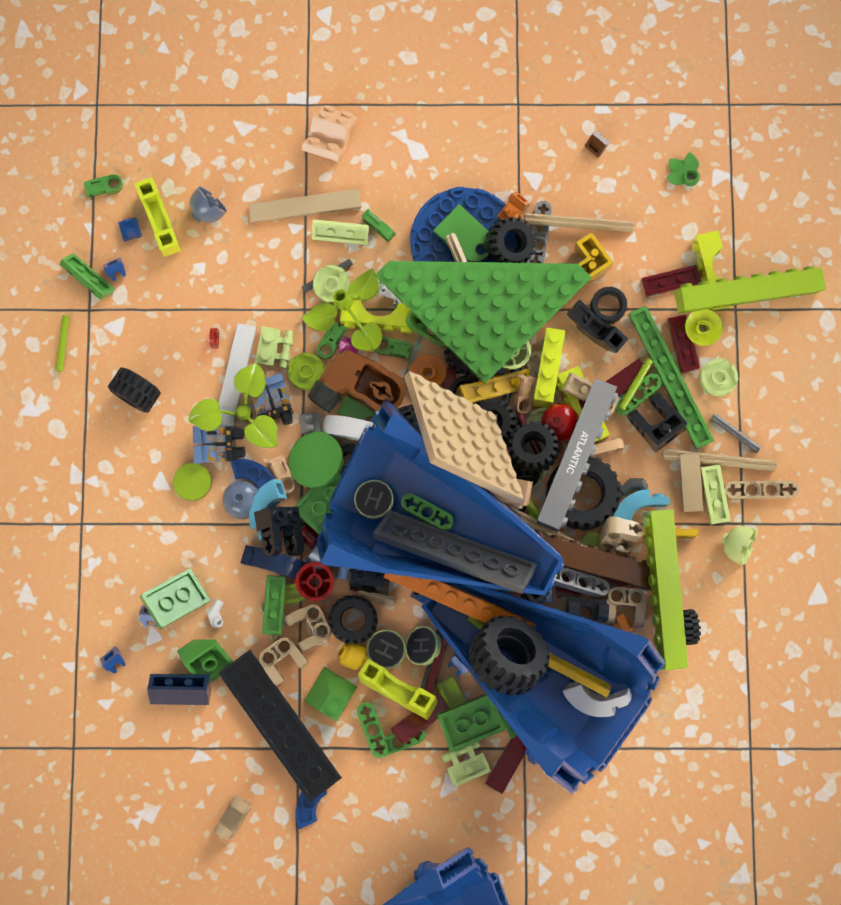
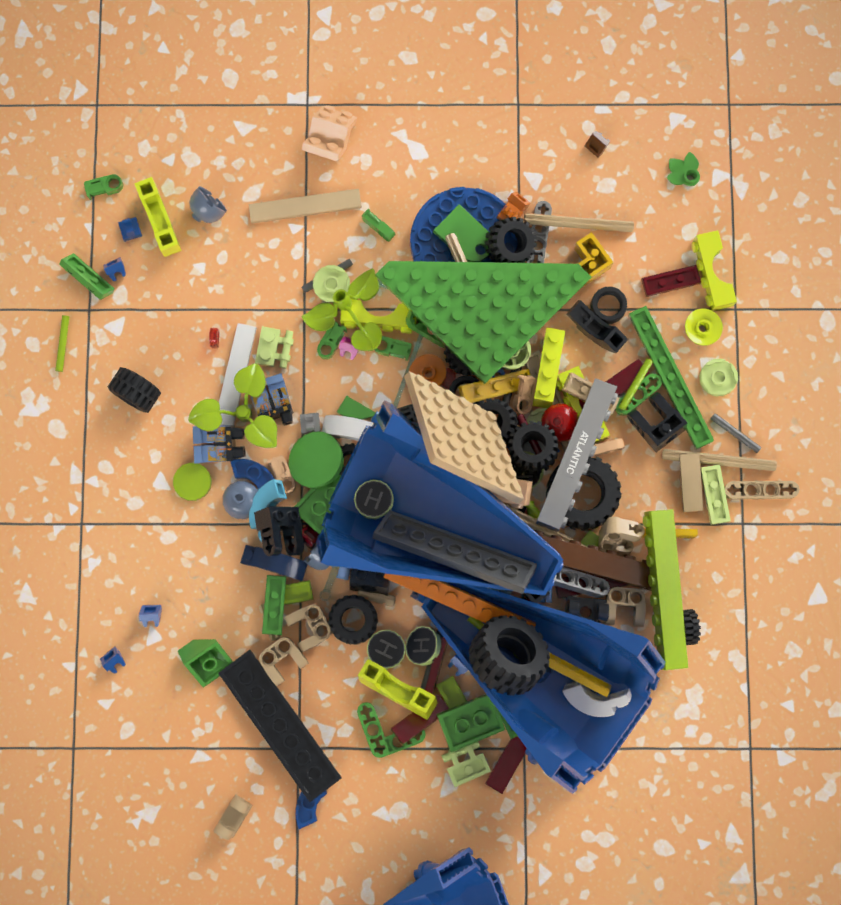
(174, 598): plate -> none
(179, 689): dark blue brick -> none
(214, 614): white arm -> none
(305, 370): lime tile -> none
(314, 583): red cylinder -> none
(330, 694): bright green slope -> none
(340, 232): yellowish green plate -> none
(352, 655): yellow head -> none
(360, 379): dark orange piece -> none
(386, 292): white arm -> none
(429, 520): bright green beam -> none
(623, 623): orange tile -> none
(633, 483): dark grey arm -> none
(639, 500): medium azure arch -> none
(683, 346): dark red tile -> none
(739, 543): yellowish green cylinder -> none
(749, 290): lime brick -> none

